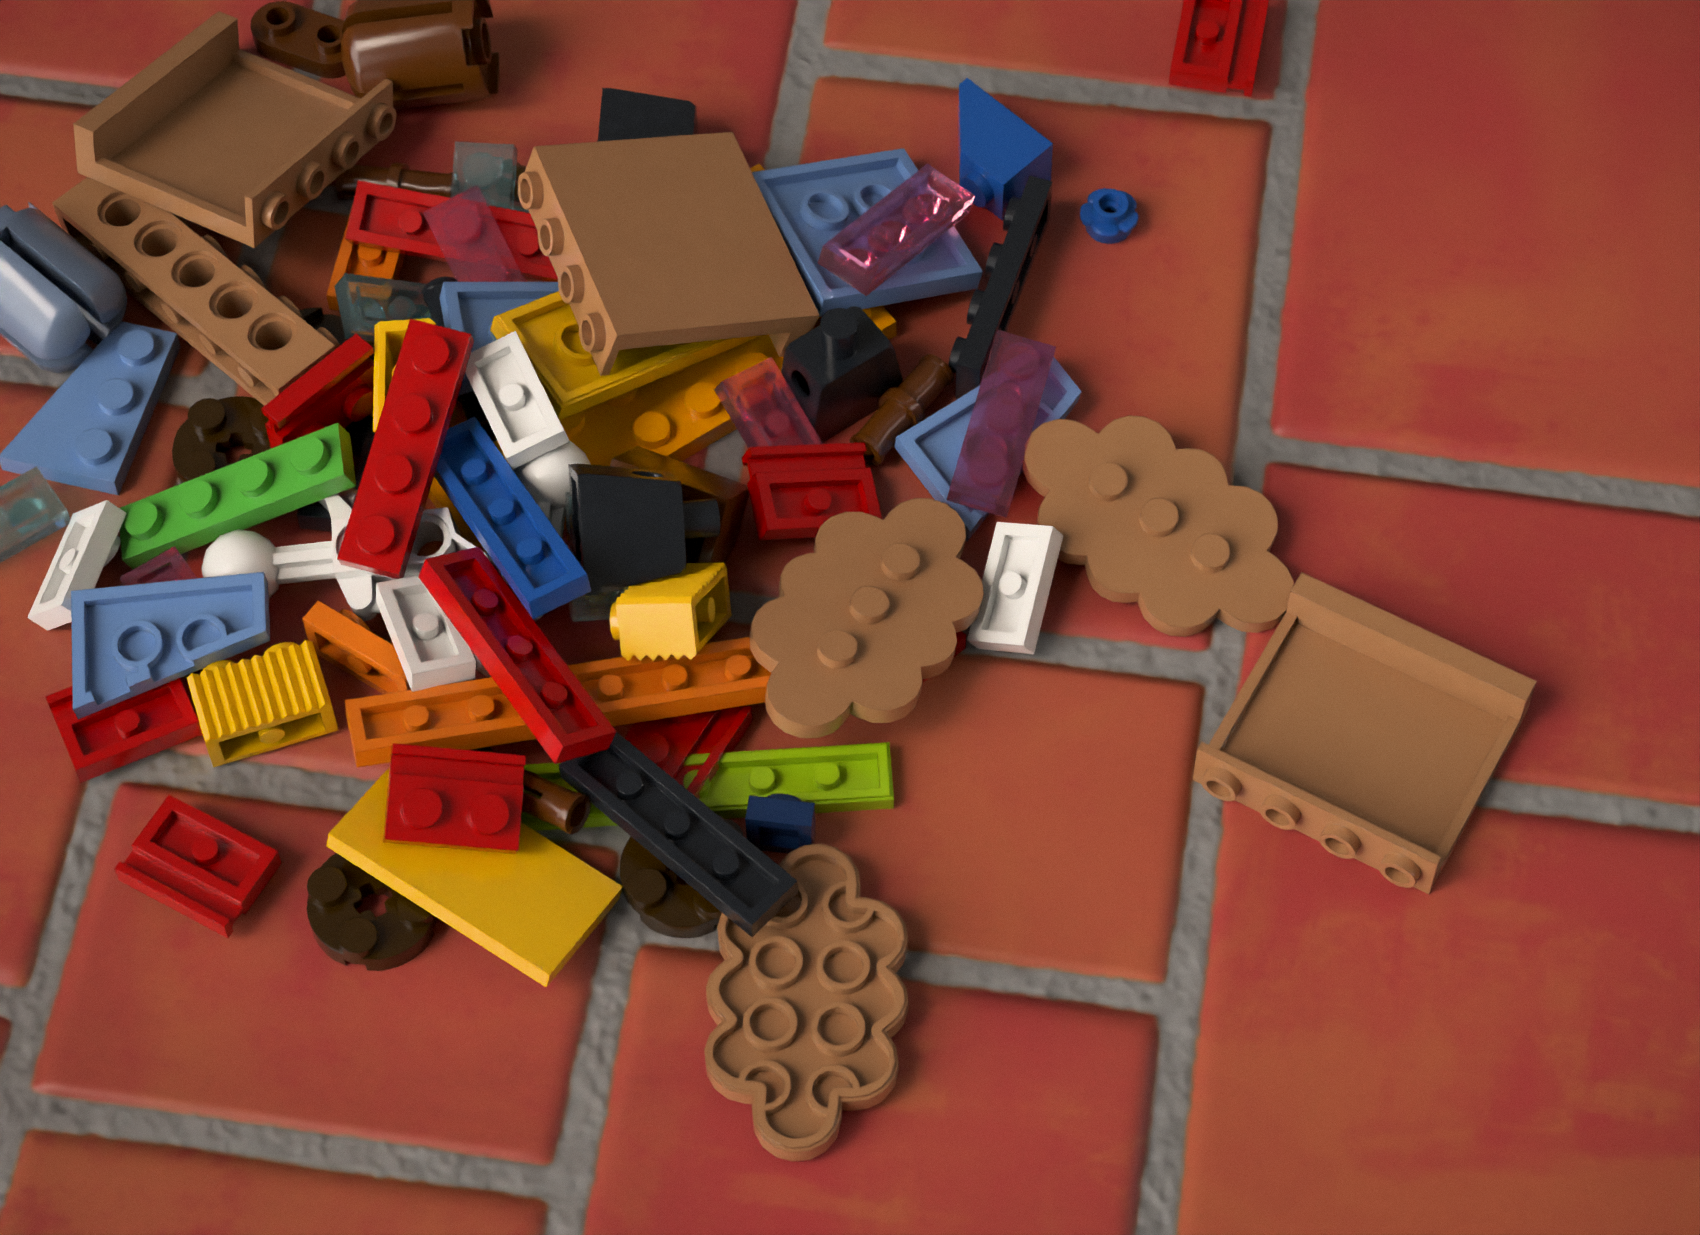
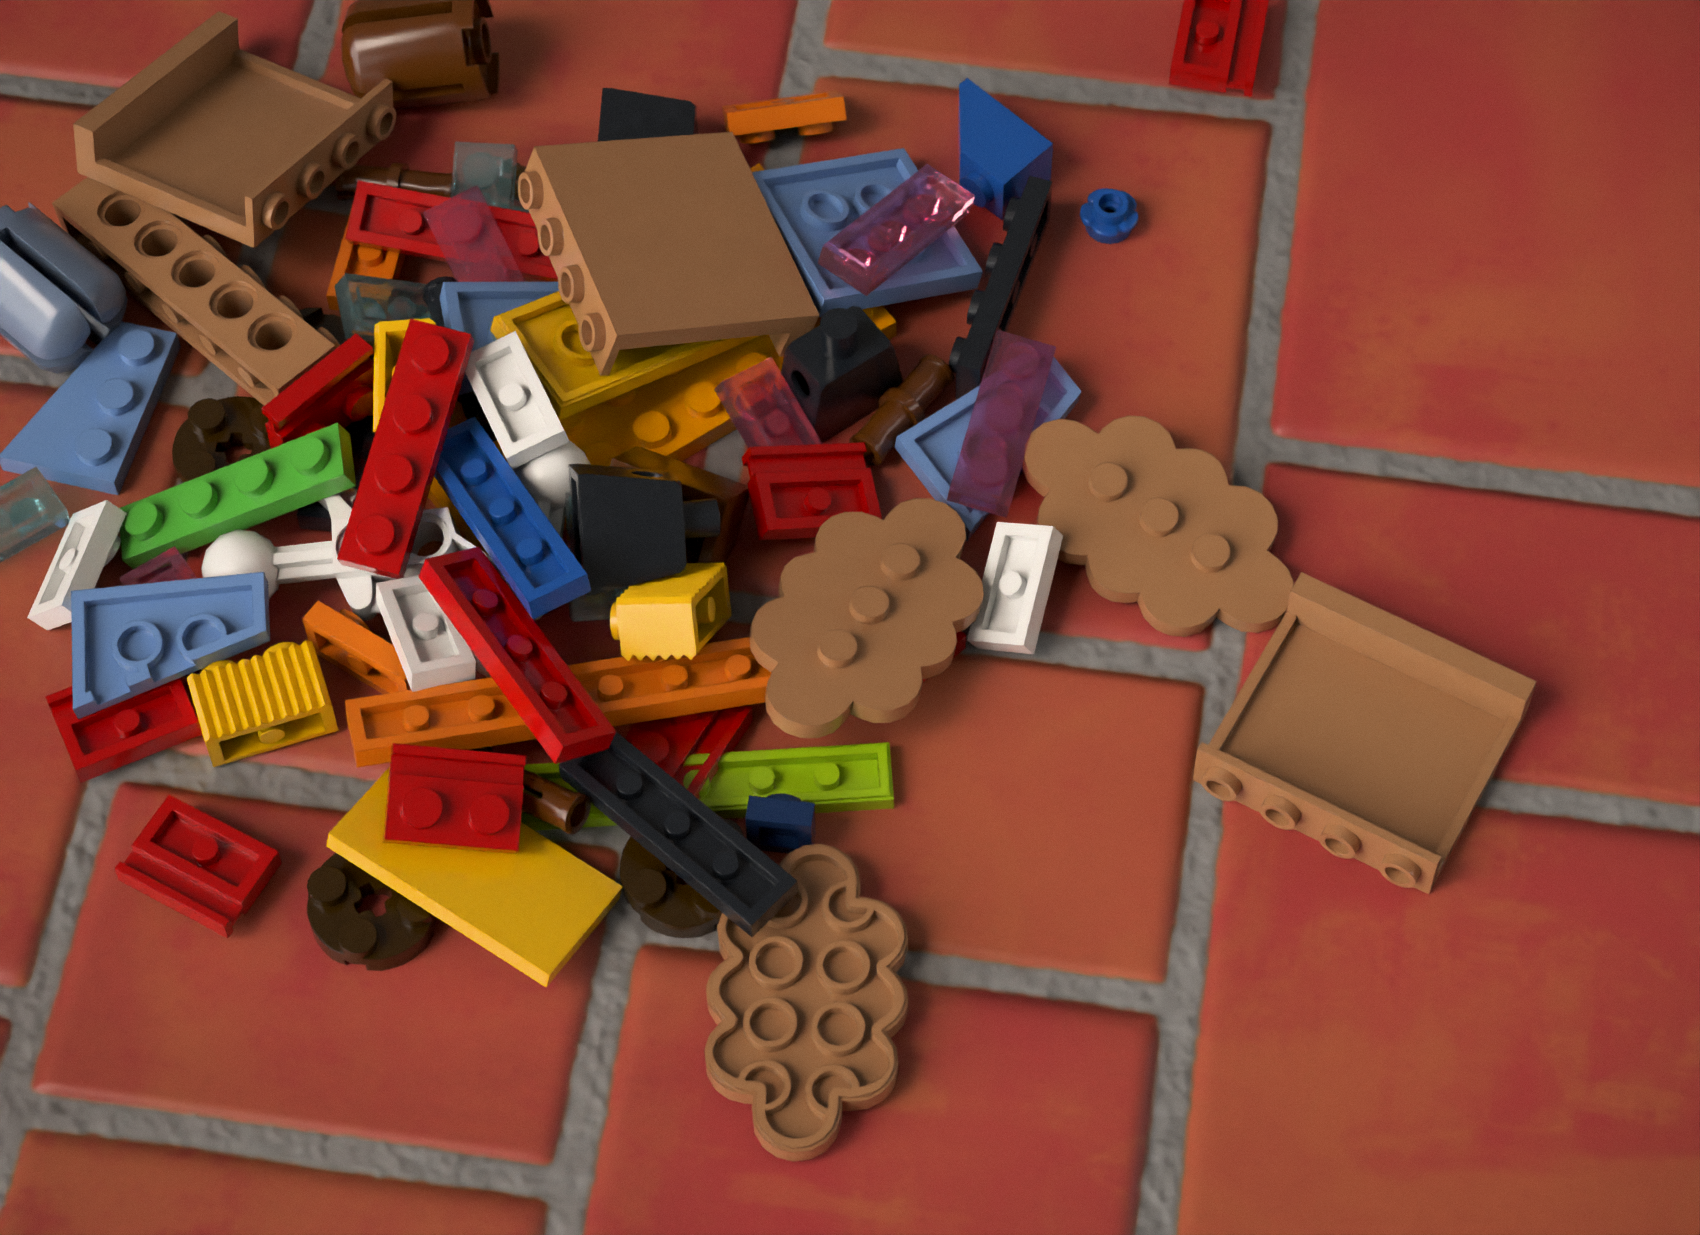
(298, 38): reddish brown plate -> none
(808, 112): none -> orange plate

